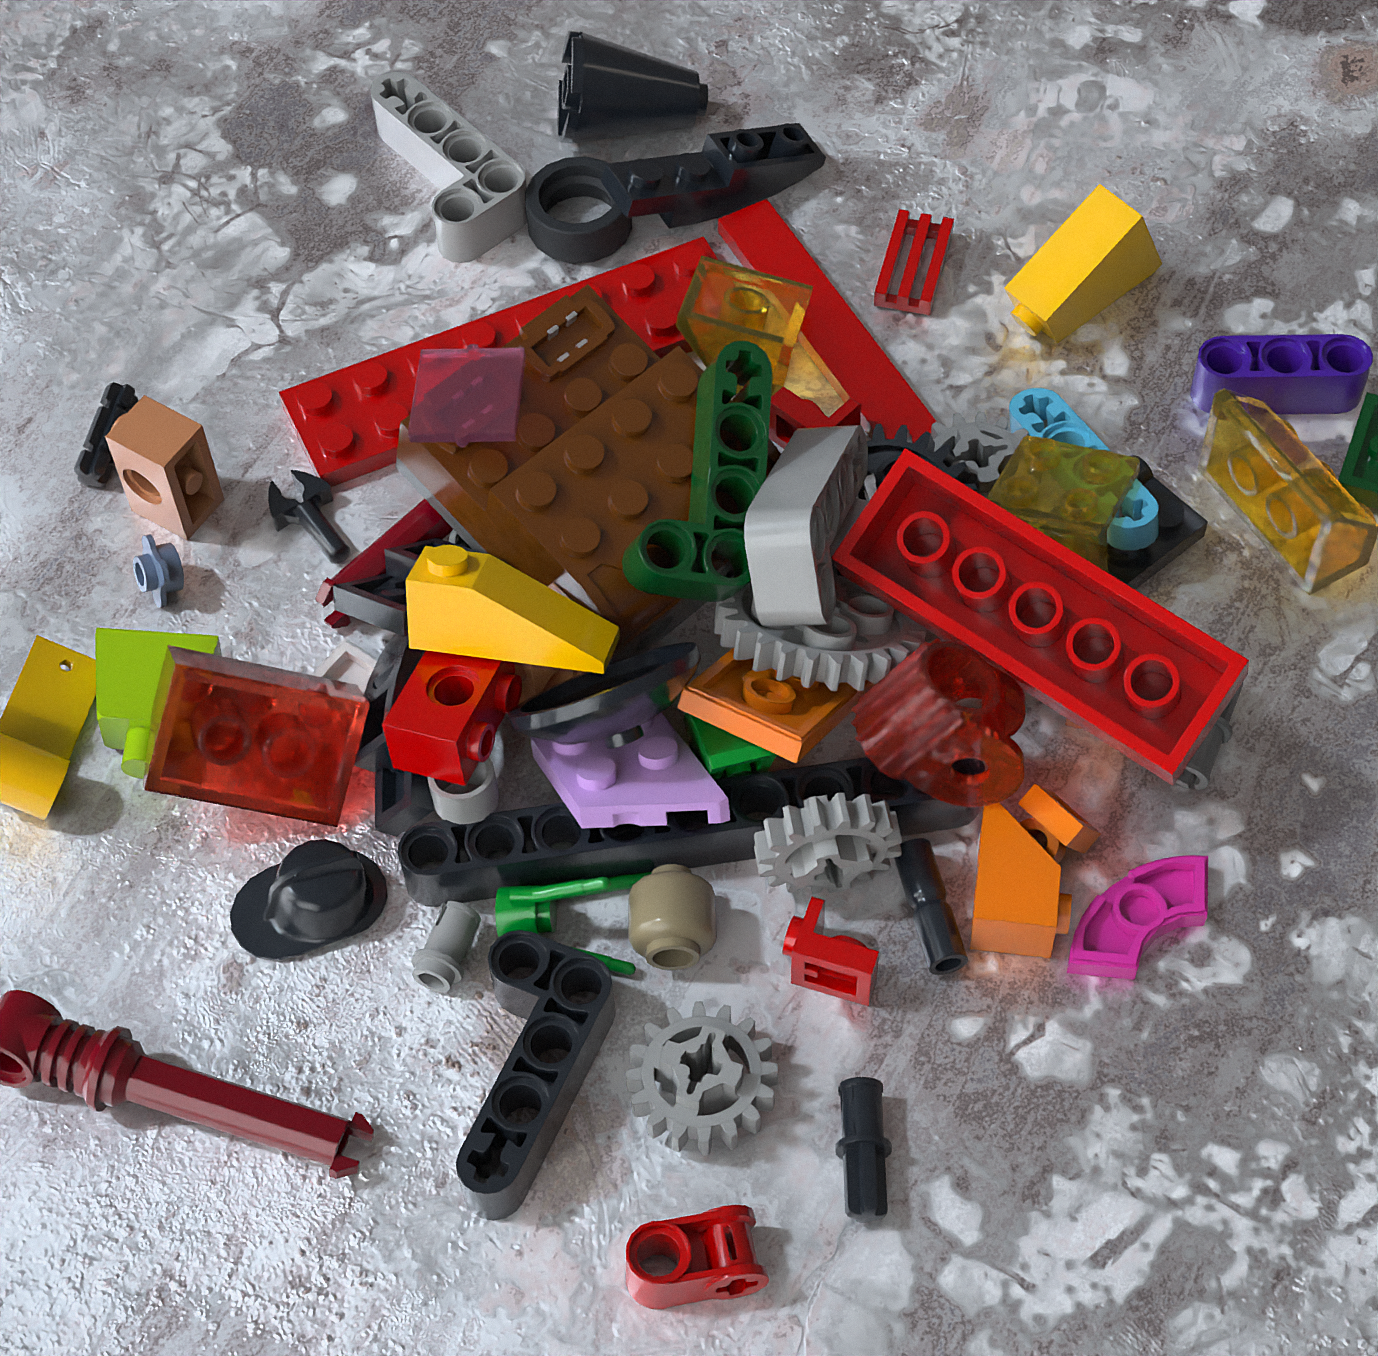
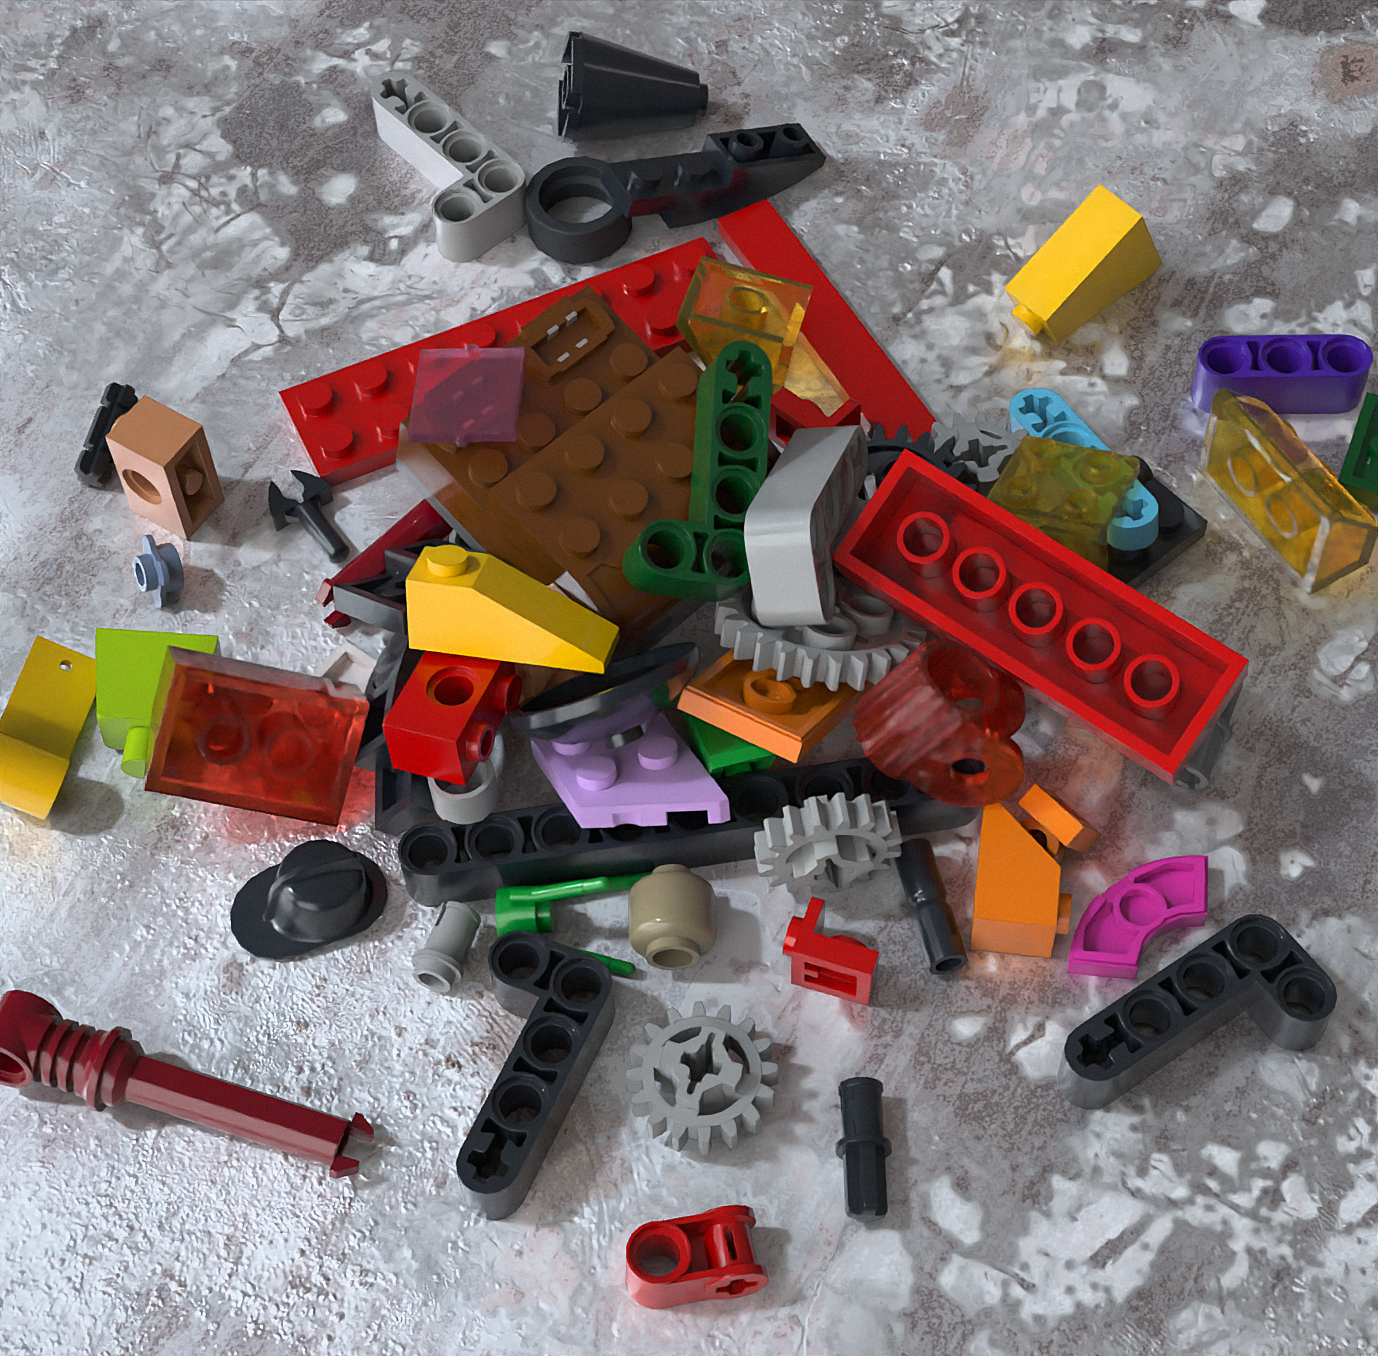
(921, 230): red tile -> none
(1187, 1020): none -> black beam

